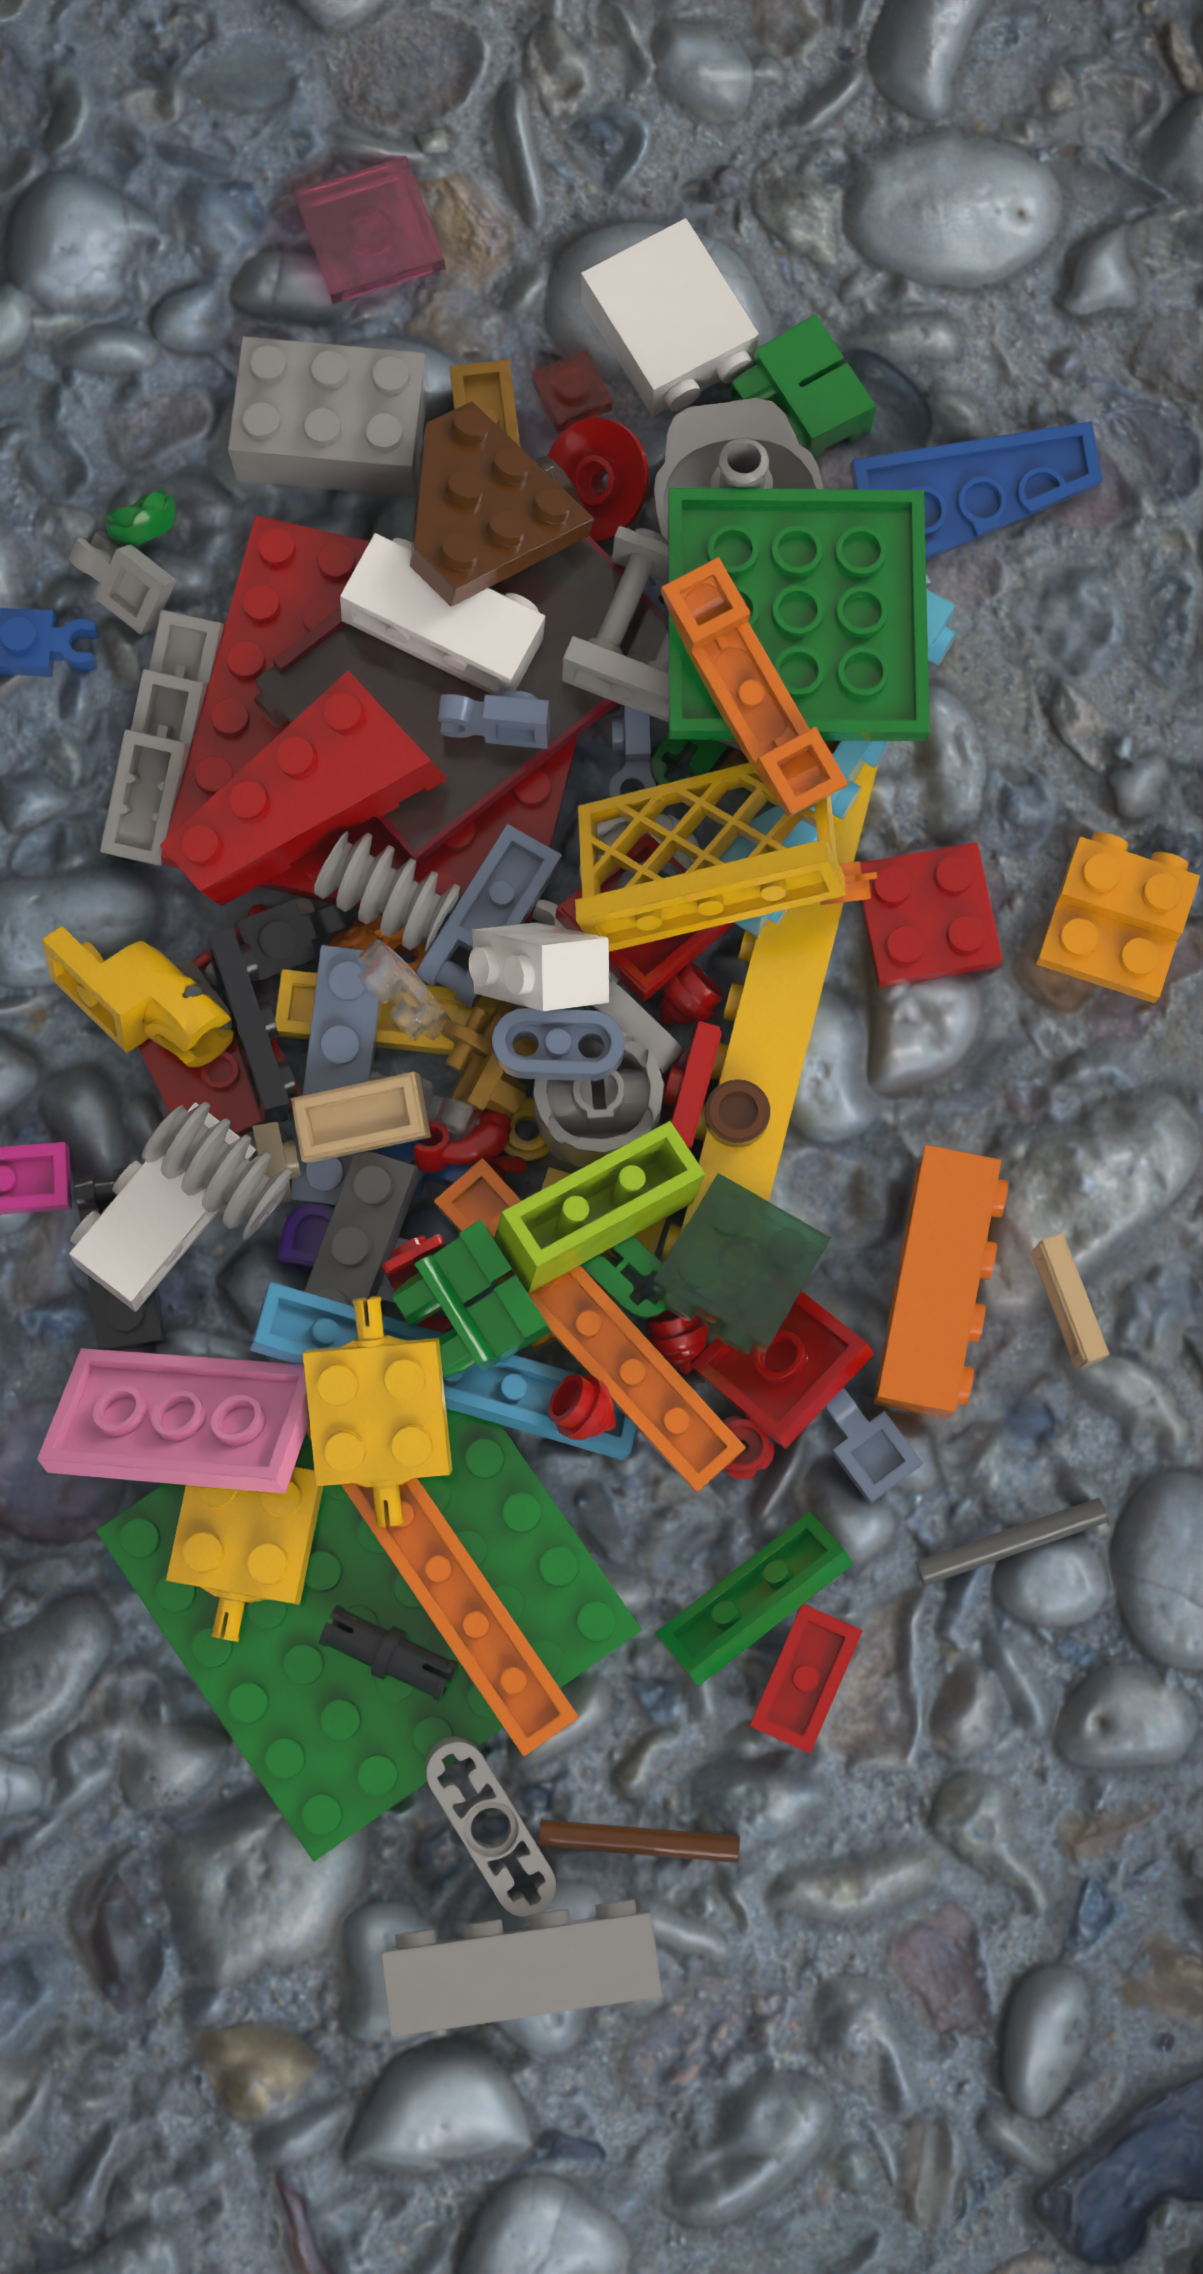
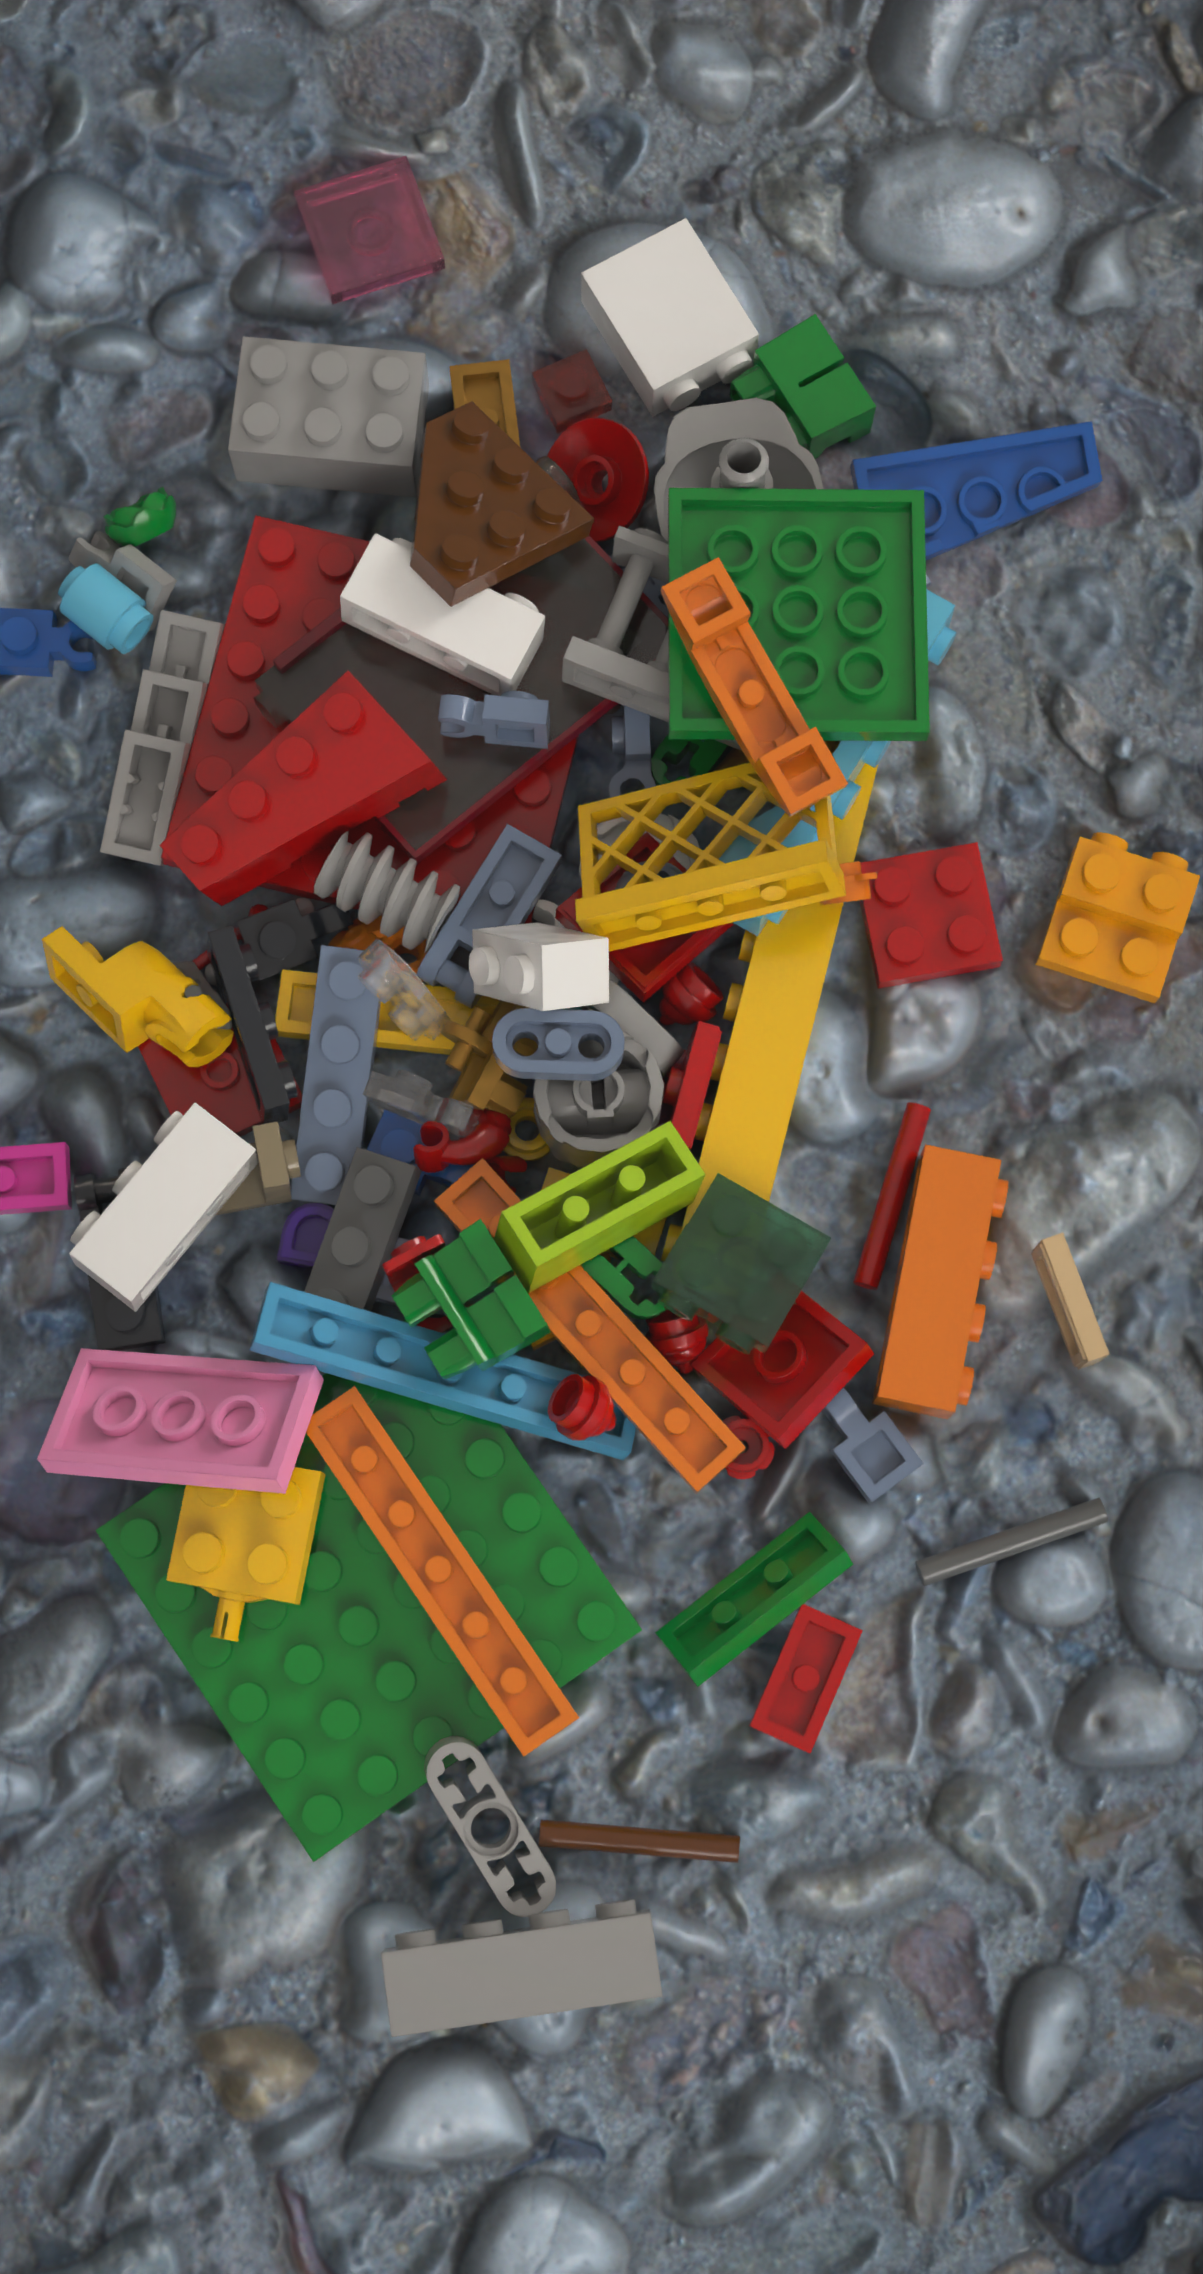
(104, 608): none -> medium azure brick
(217, 1167): light grey piece -> none
(360, 1117): tan tile -> none
(377, 1411): yellow plate -> none
(388, 1653): black pin -> none
(737, 1113): reddish brown tile -> none
(892, 1196): none -> red bar

